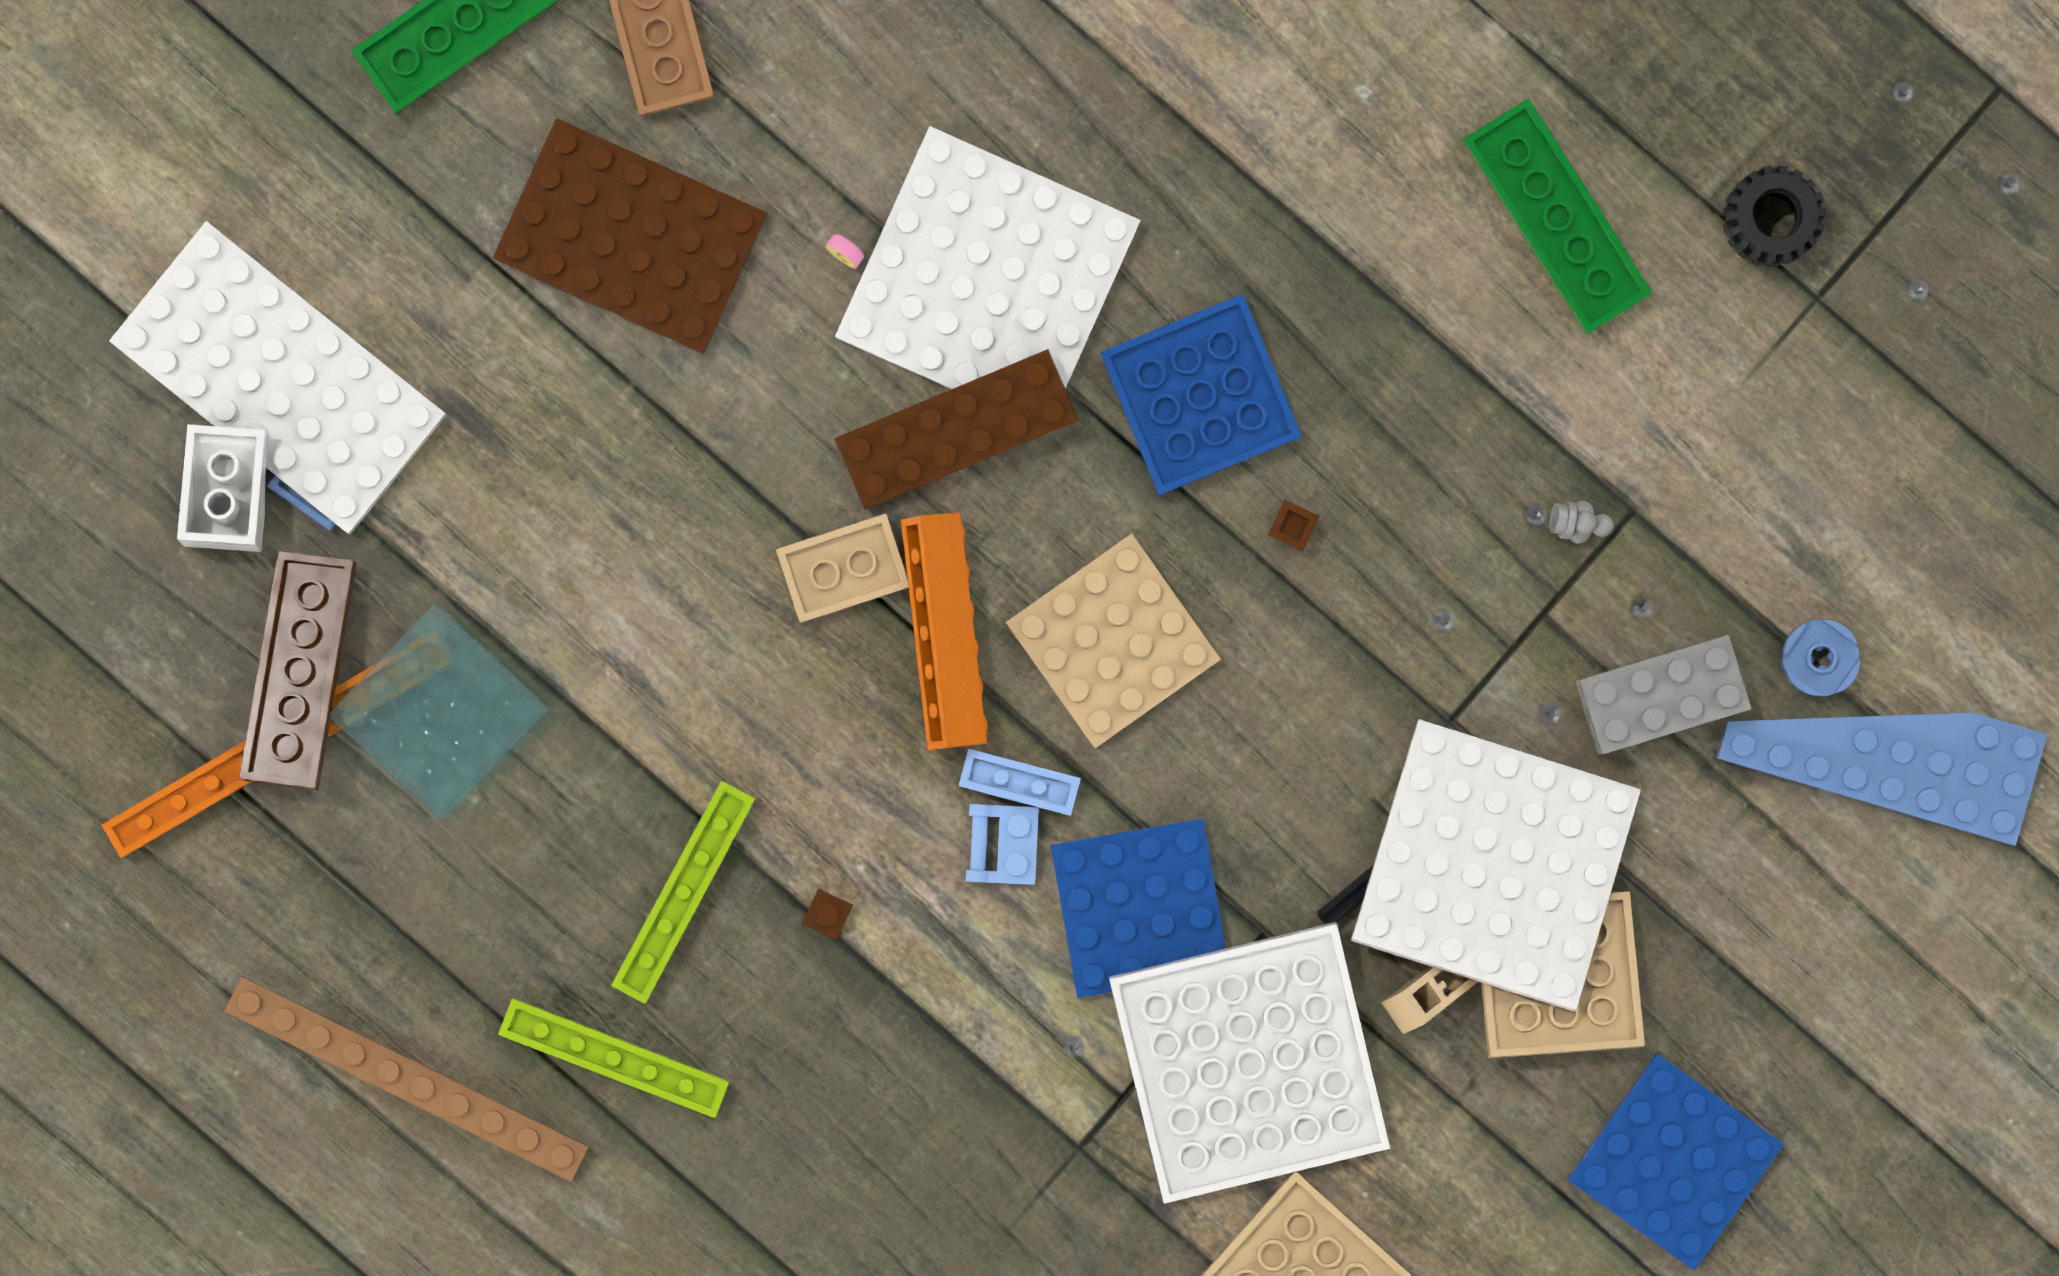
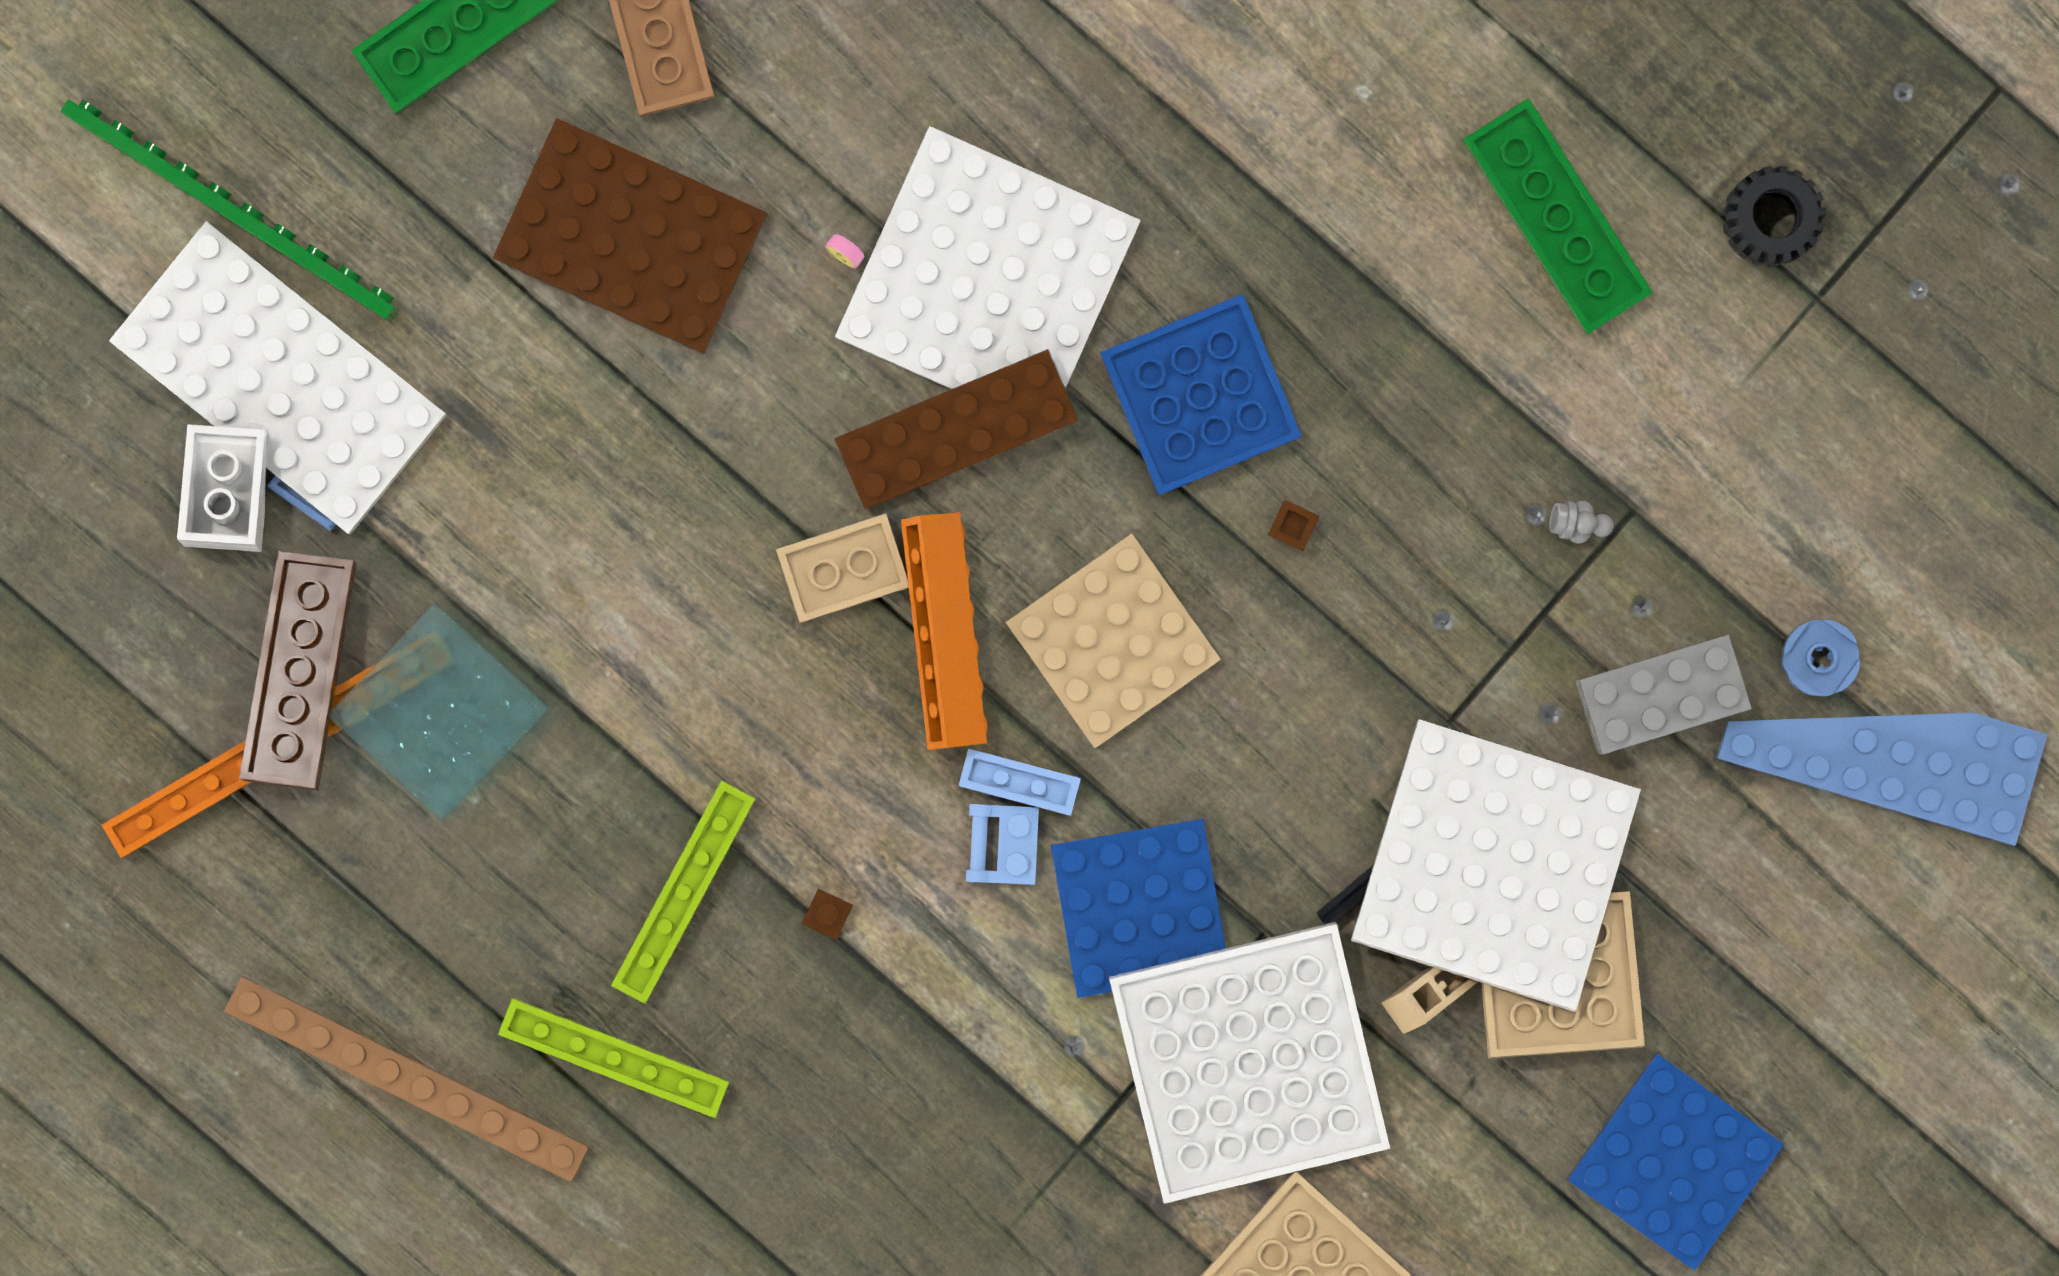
(217, 199): none -> green plate

